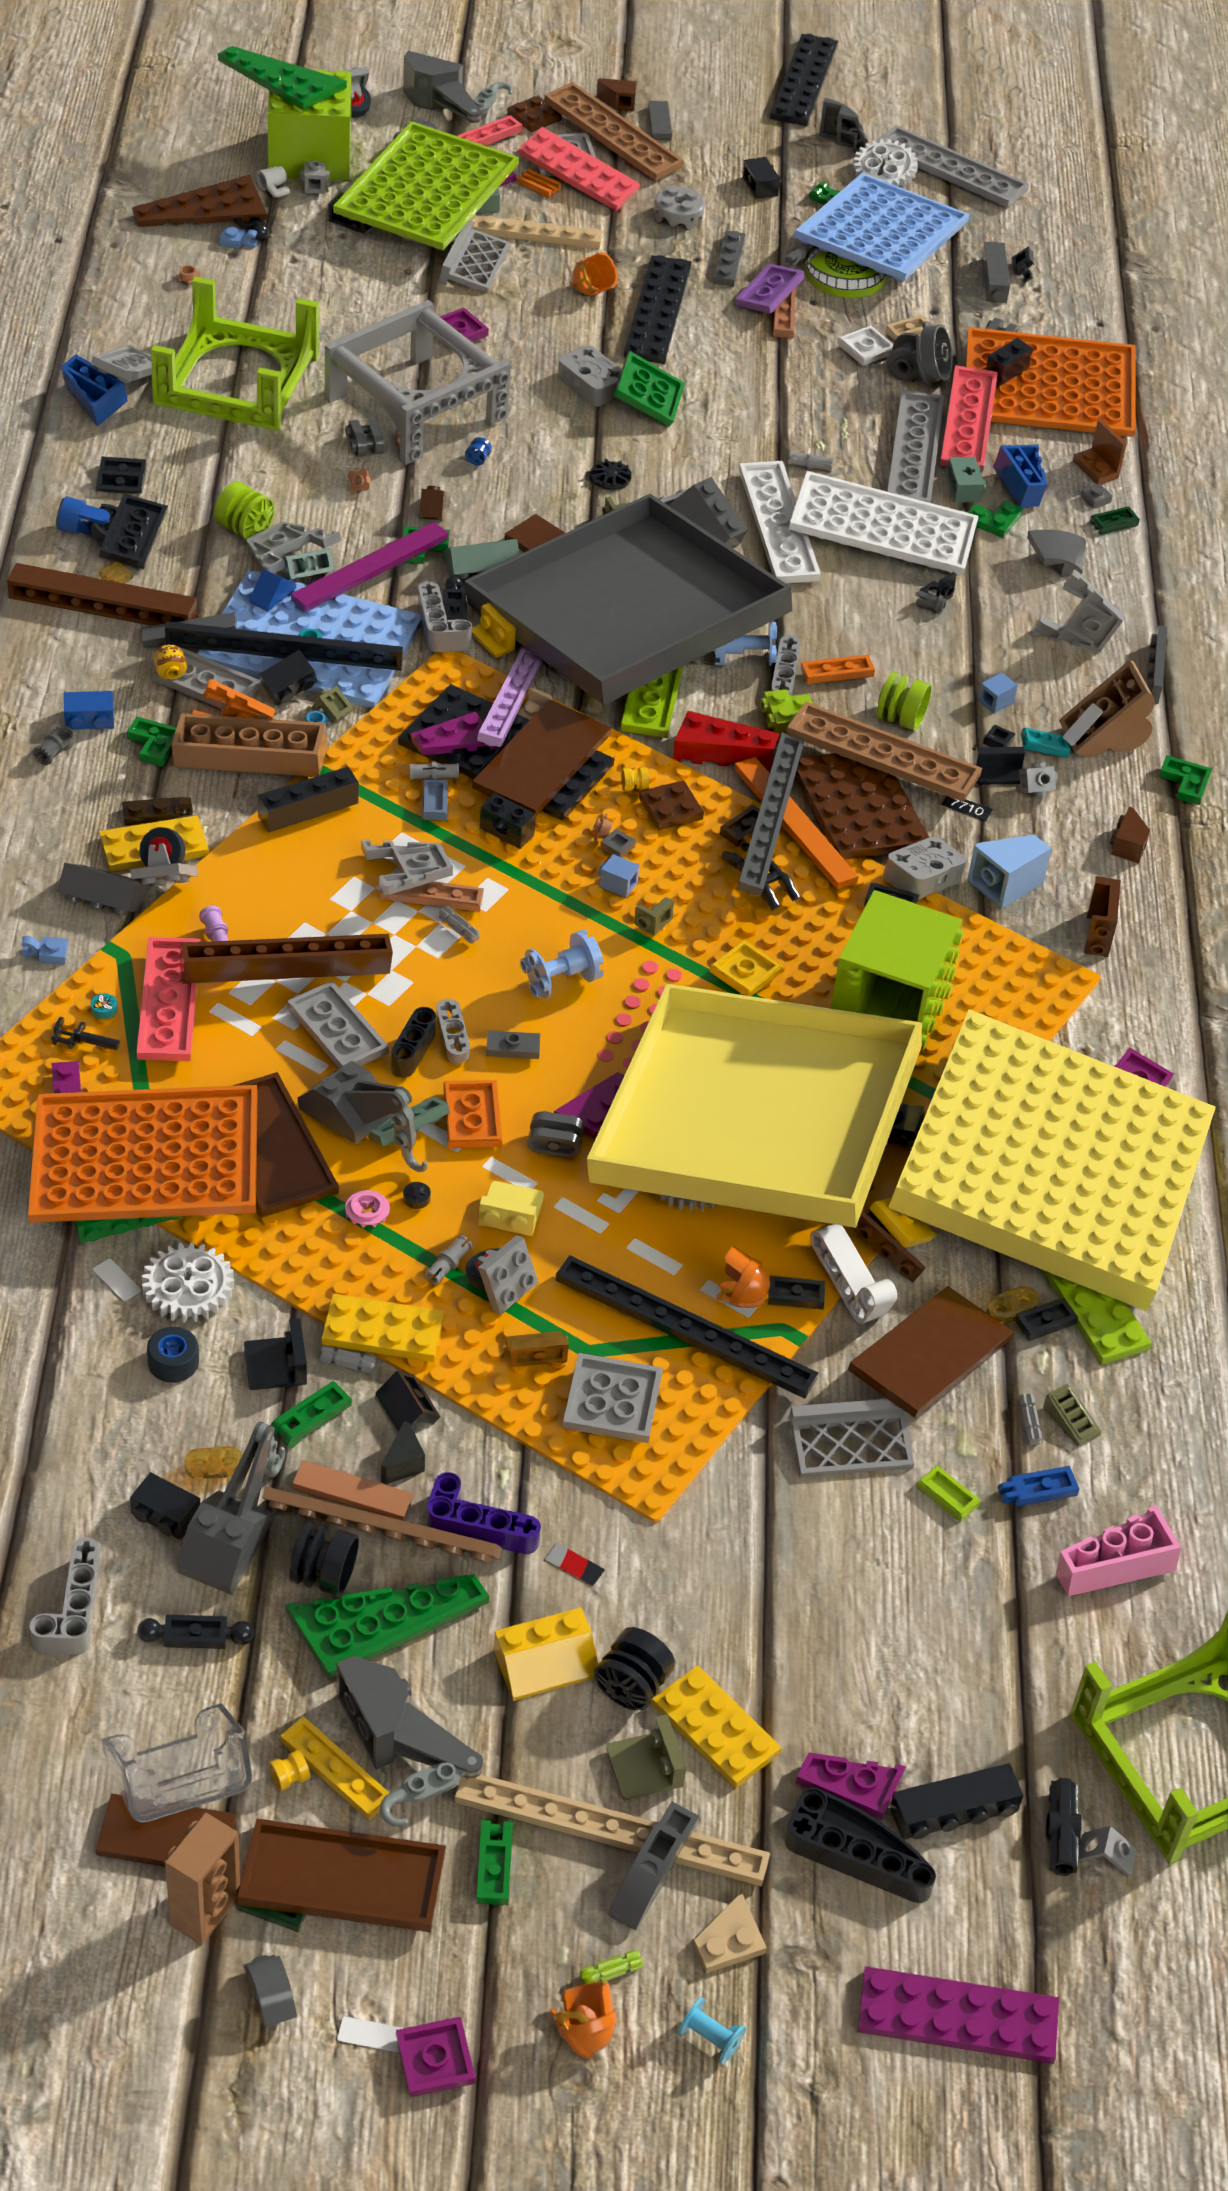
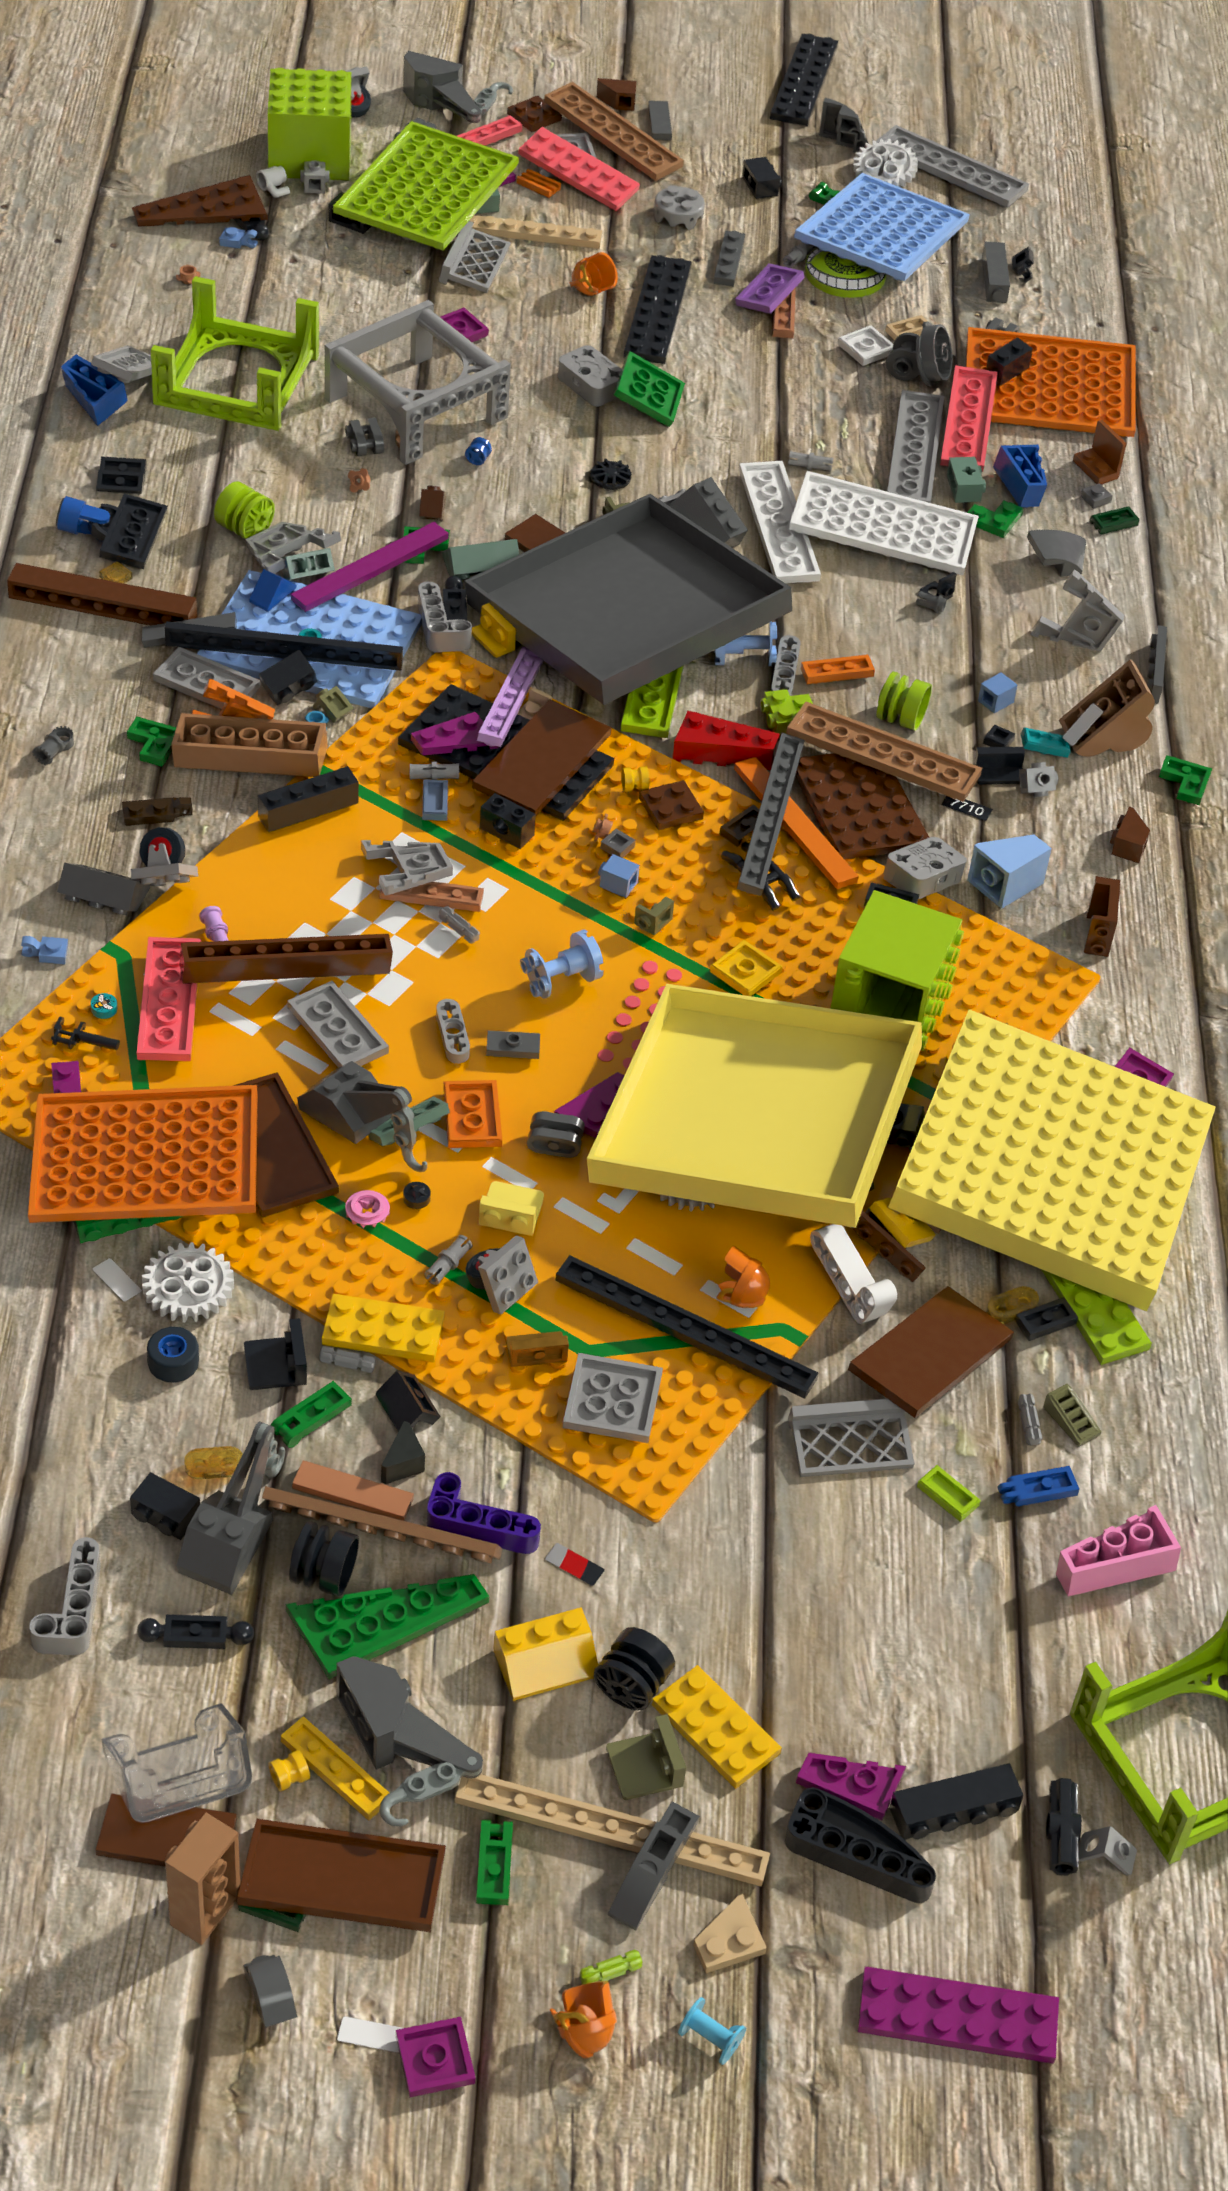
(89, 710): blue brick -> none
(123, 844): yellow plate -> none
(169, 662): yellow head -> none
(291, 82): green wing -> none
(413, 1042): black beam -> none
(796, 1292): black plate -> none

